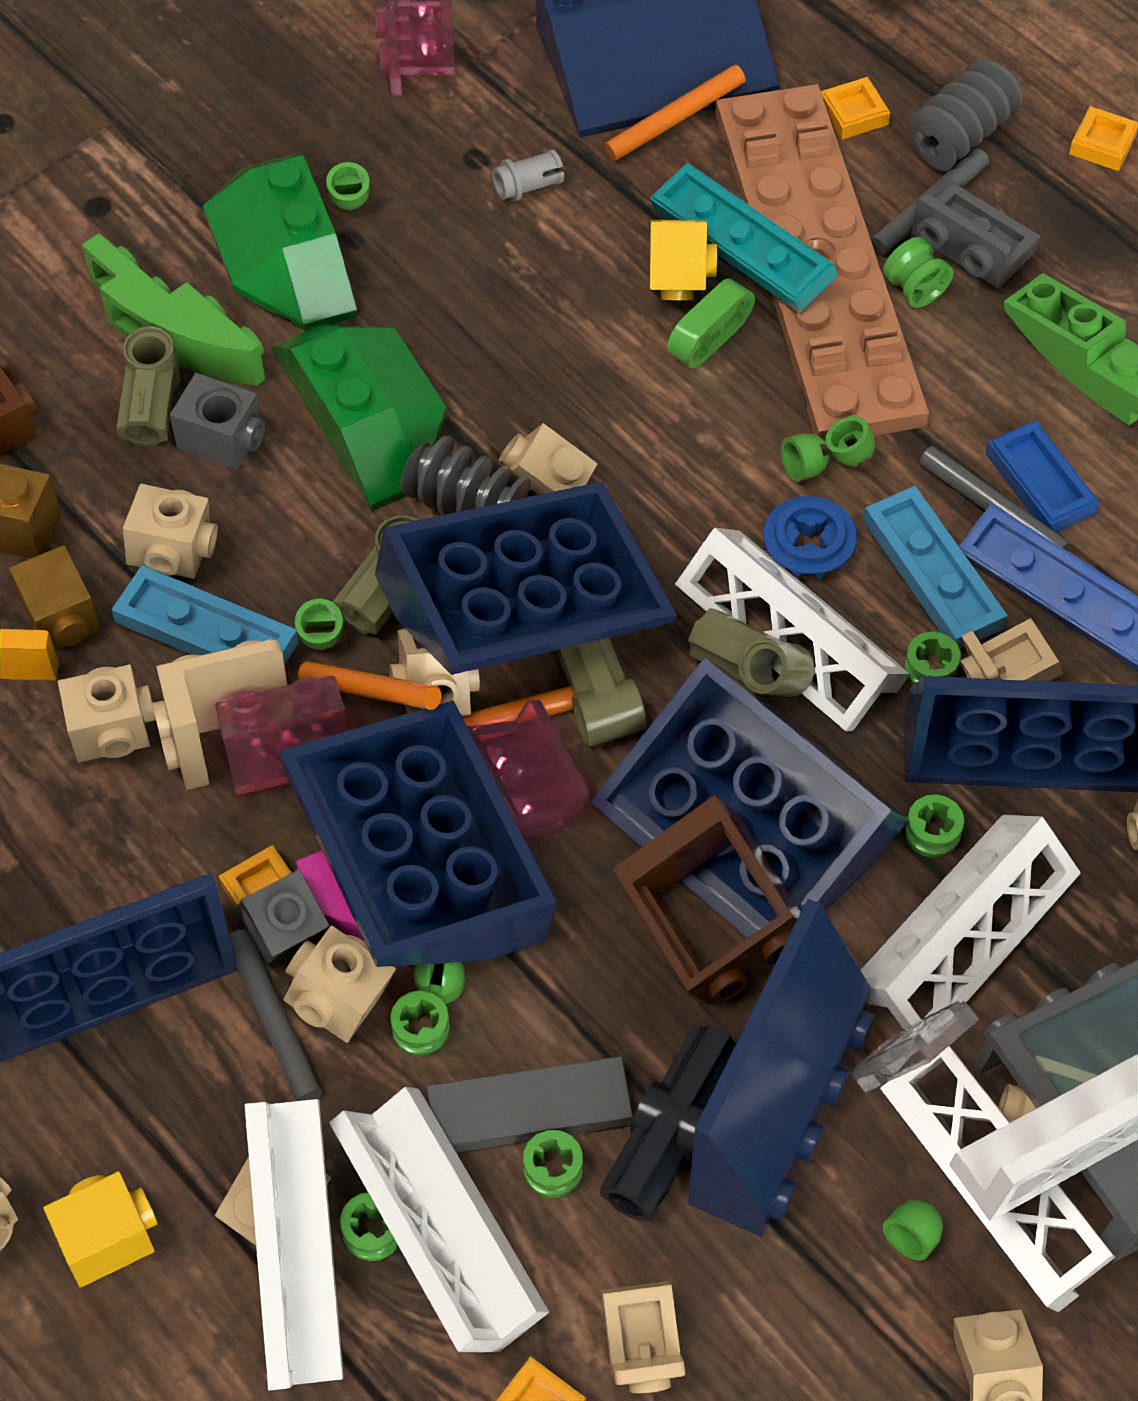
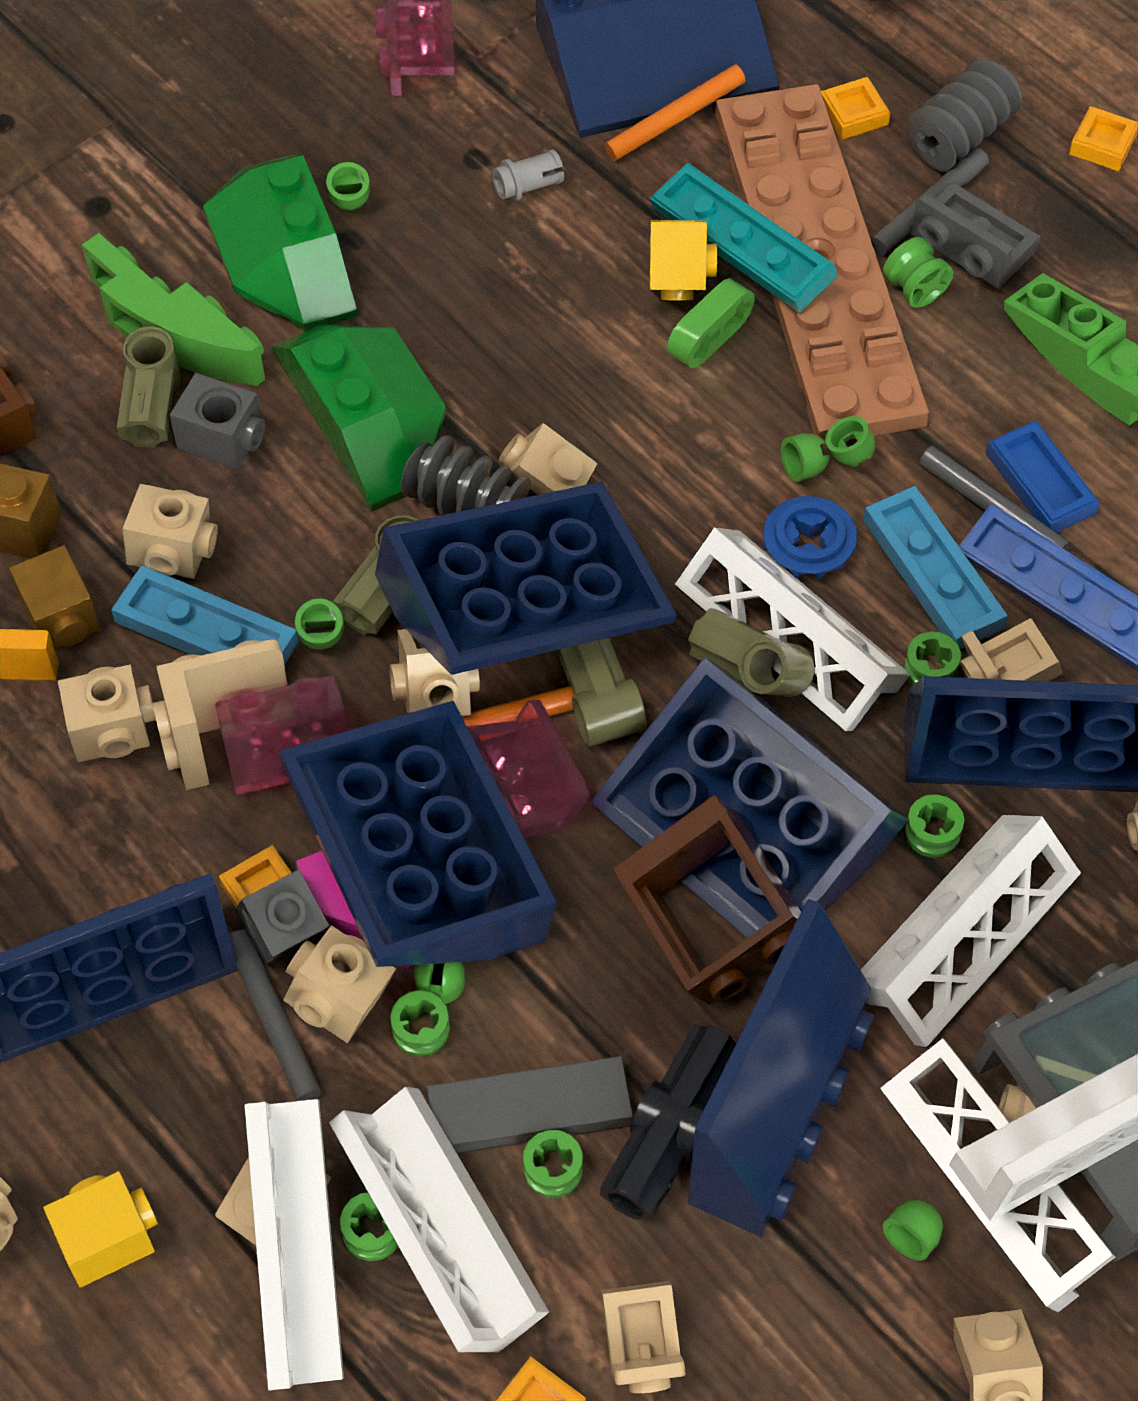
(376, 686): orange bar -> none
(914, 1045): clear tile -> none

